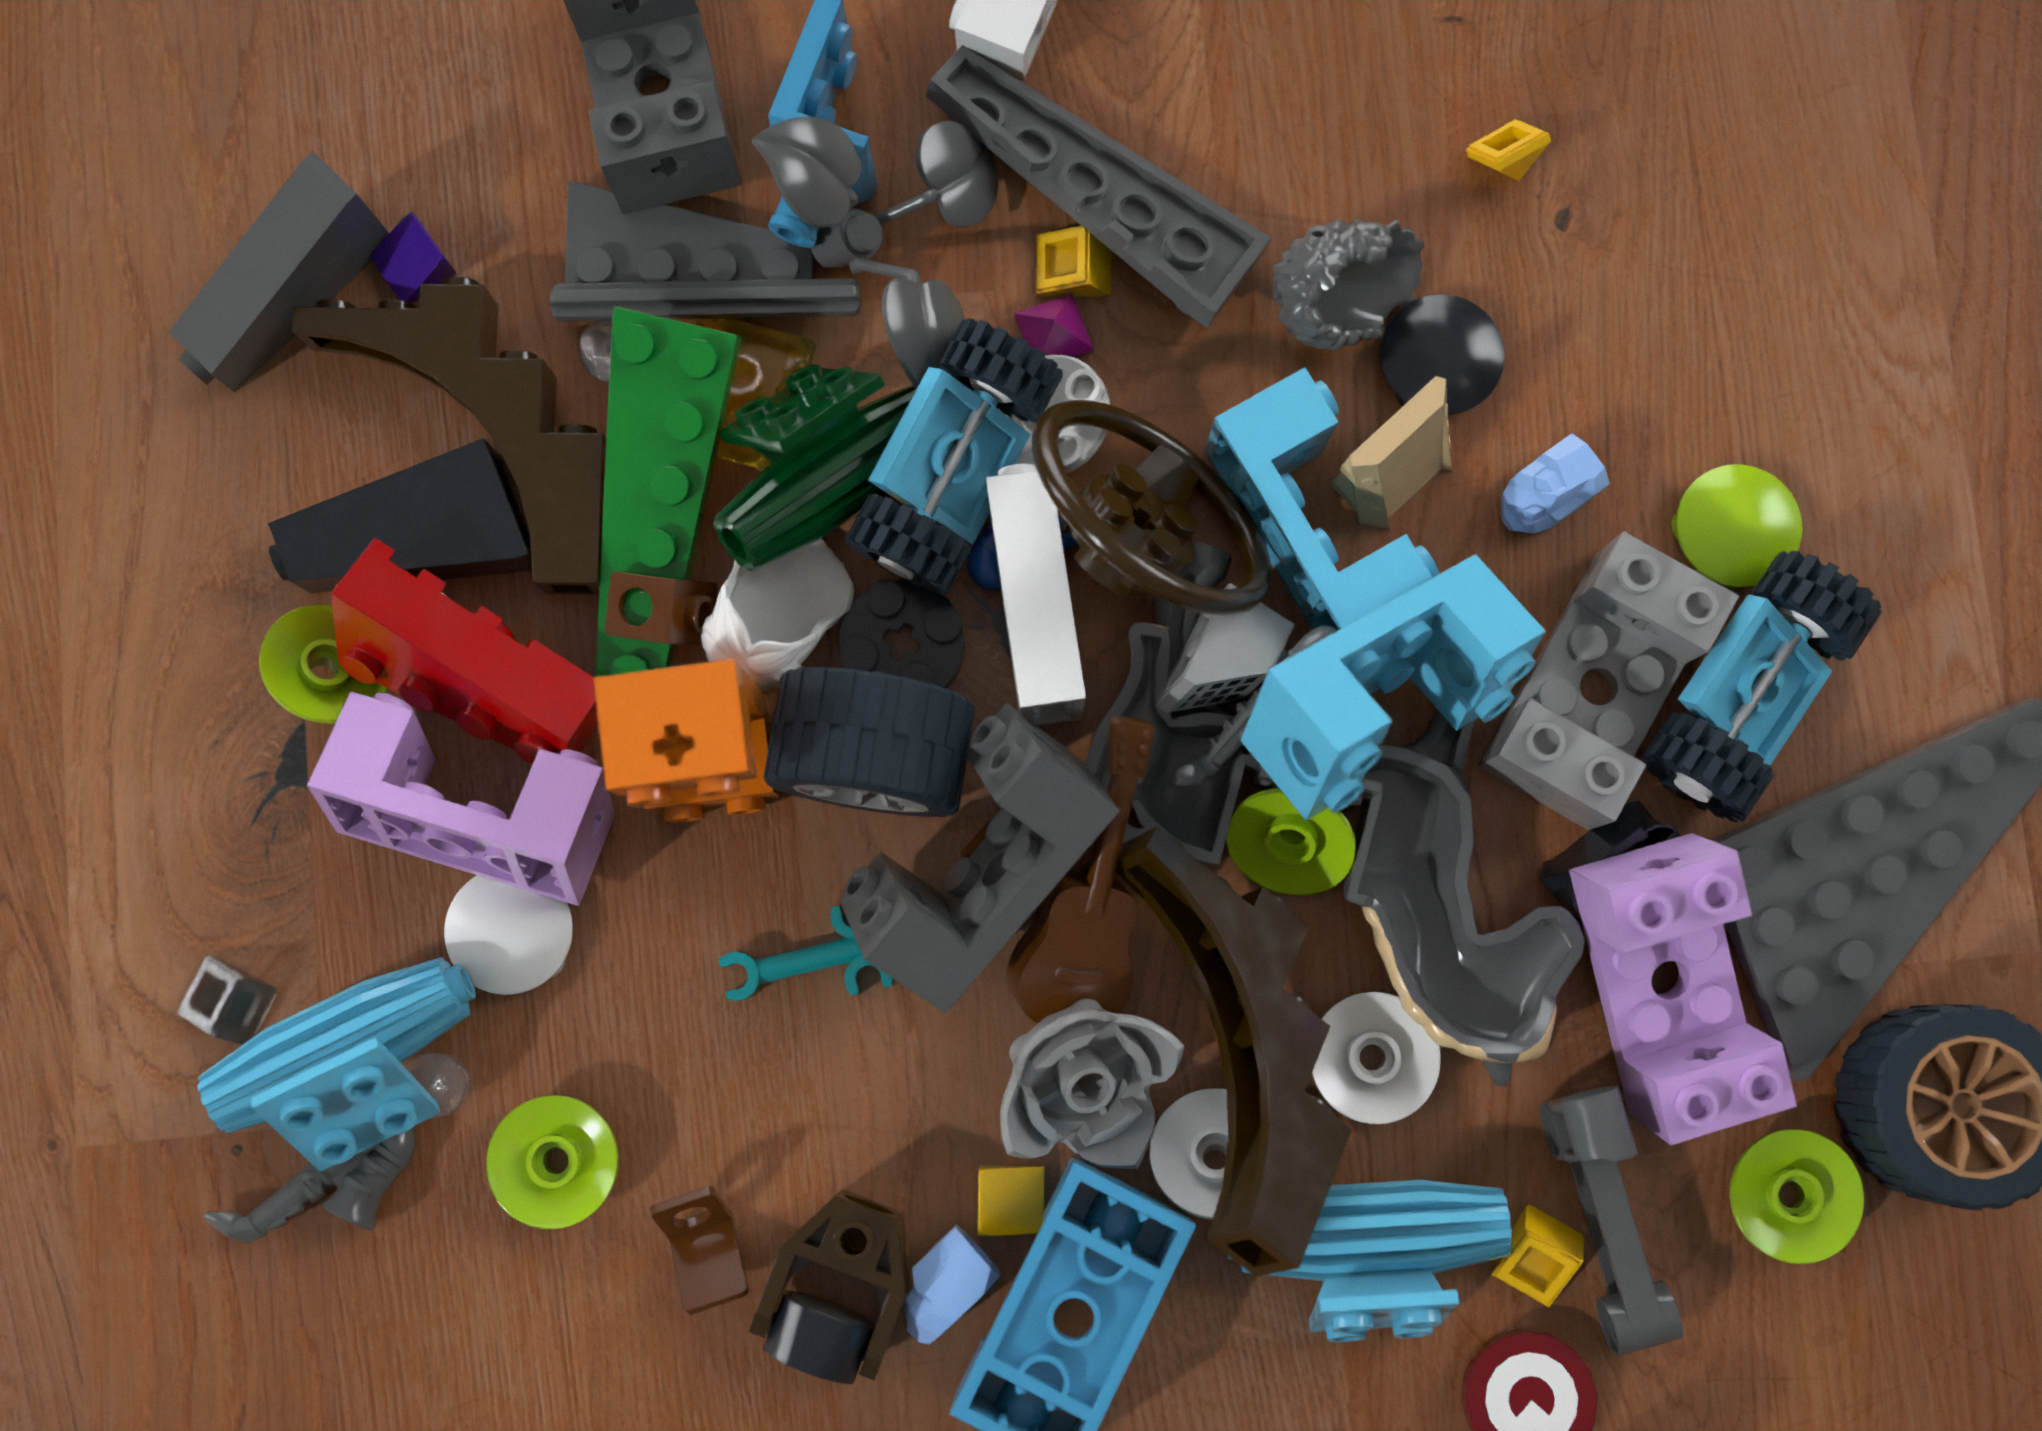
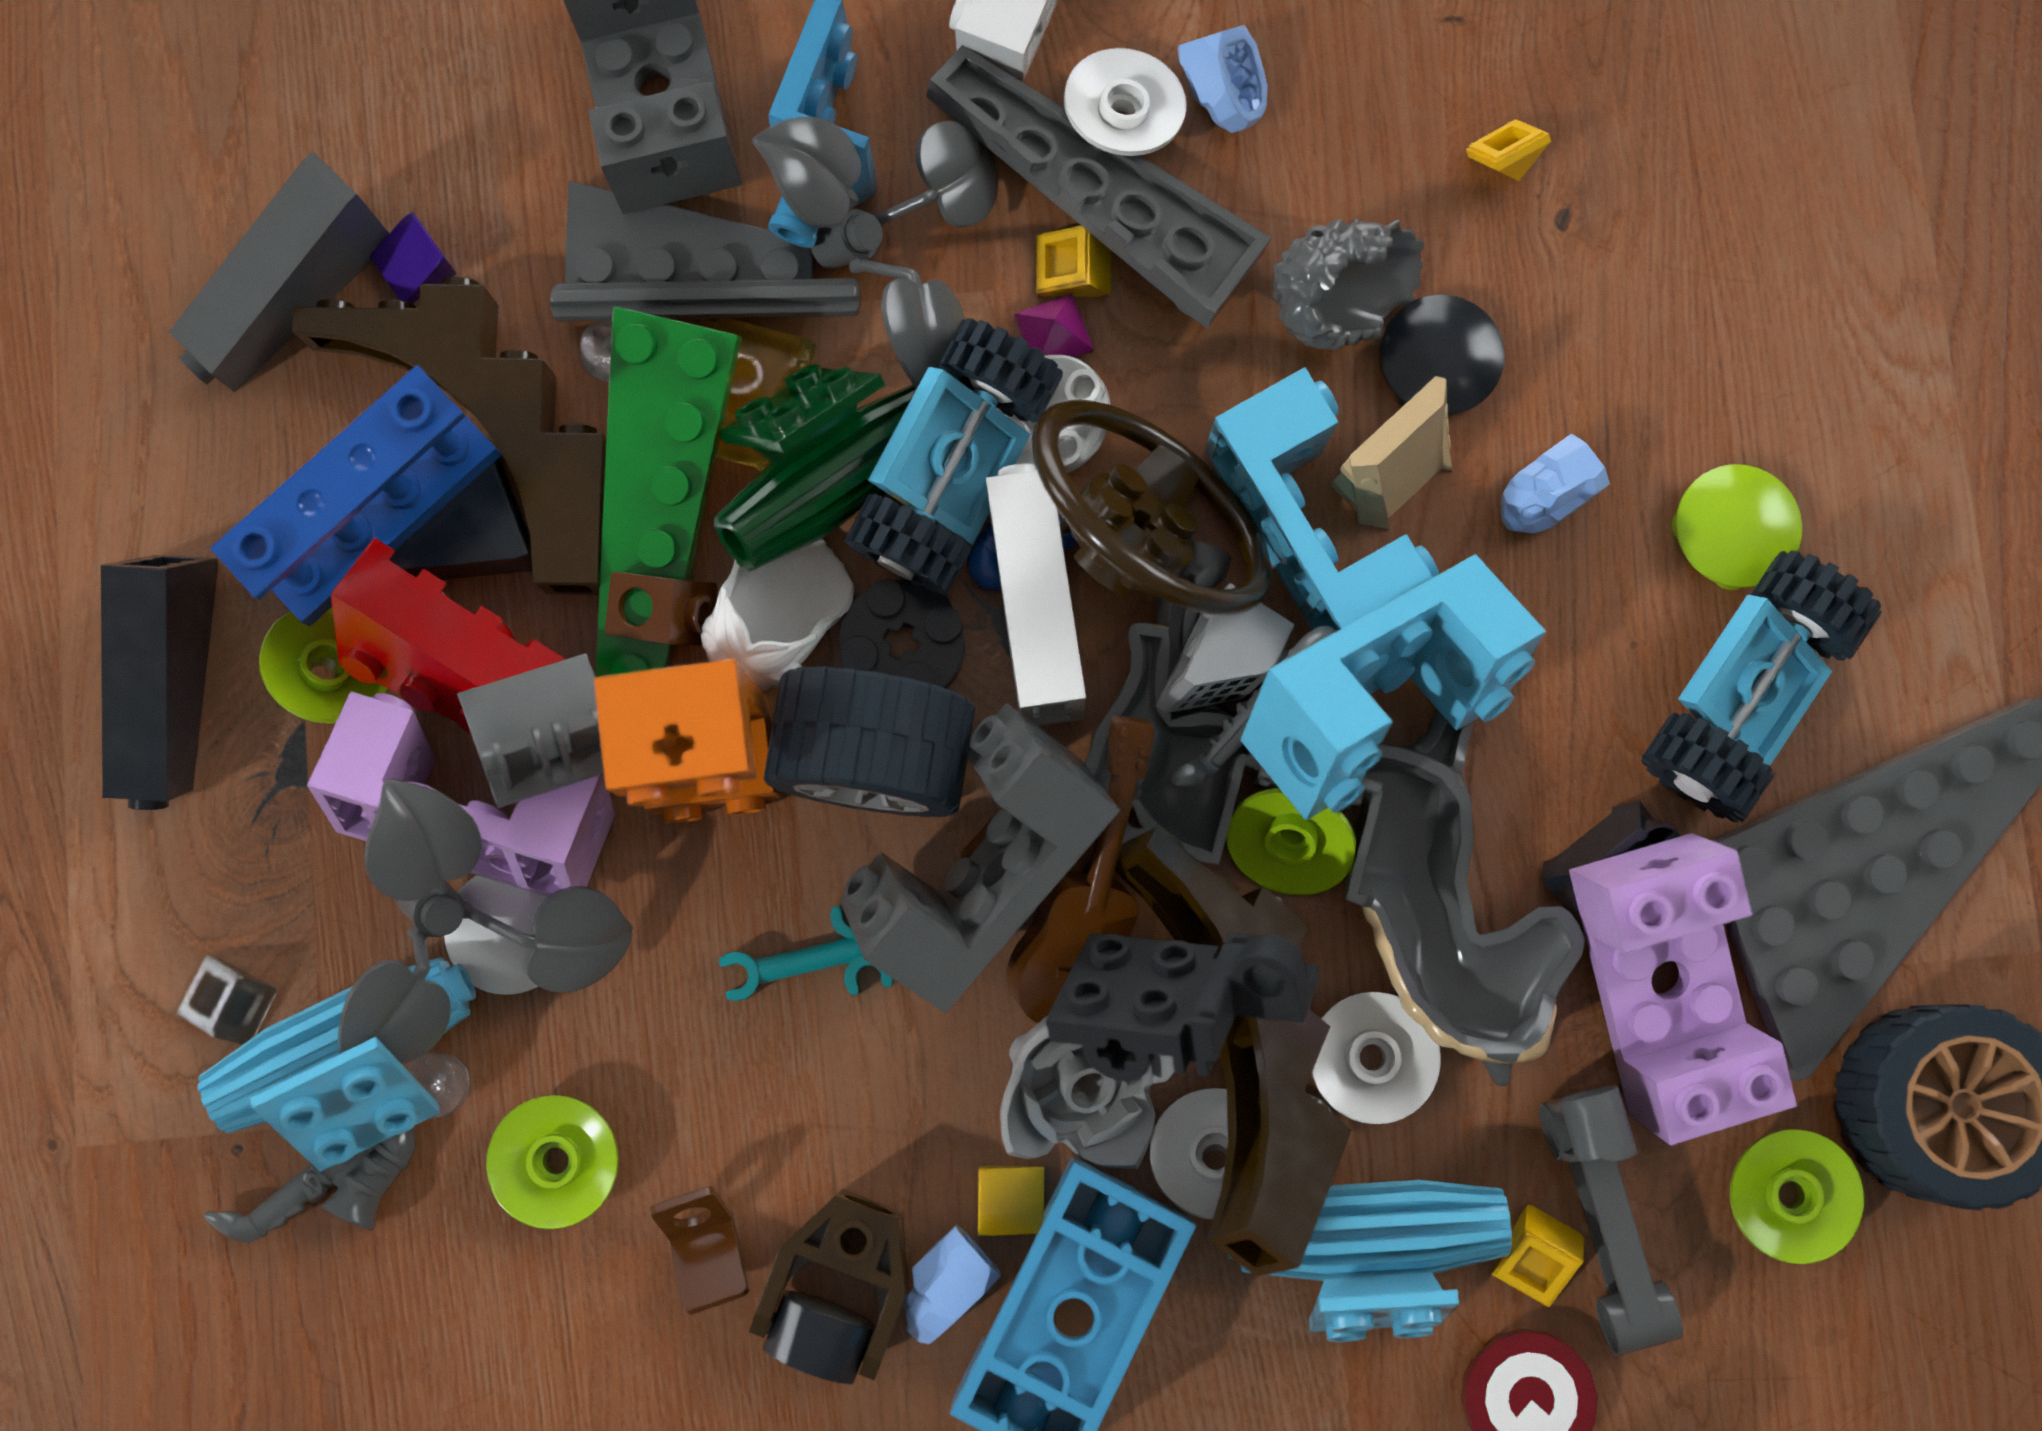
(153, 674): none -> black slope
(366, 484): none -> blue fence
(409, 855): none -> dark grey plant
(536, 729): none -> dark grey hinge
(1129, 84): none -> white dish
(1174, 998): none -> black plate
(1226, 77): none -> light blue rock
(1637, 626): light grey plate -> none

